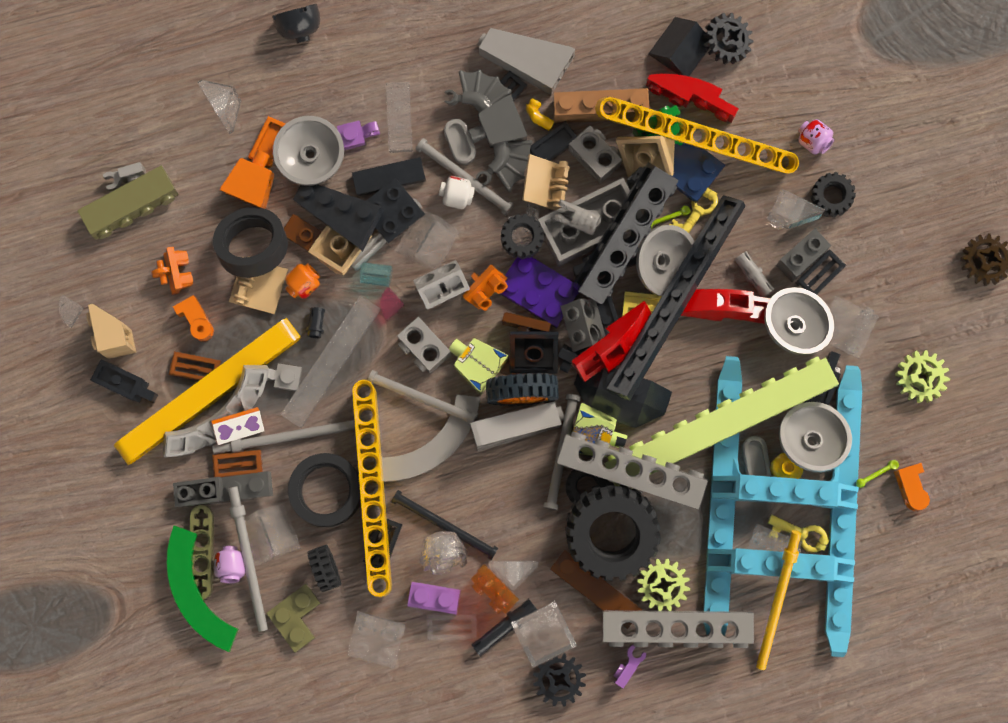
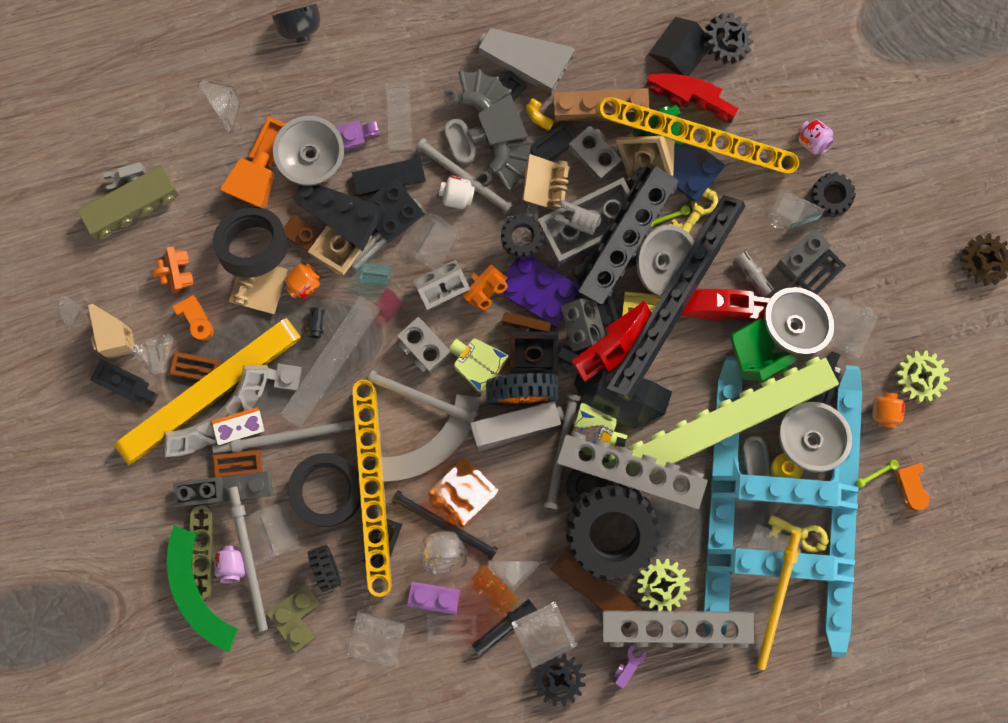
(154, 353): none -> clear rock
(462, 493): none -> clear orange plate
(757, 353): none -> green bracket
(888, 410): none -> orange head

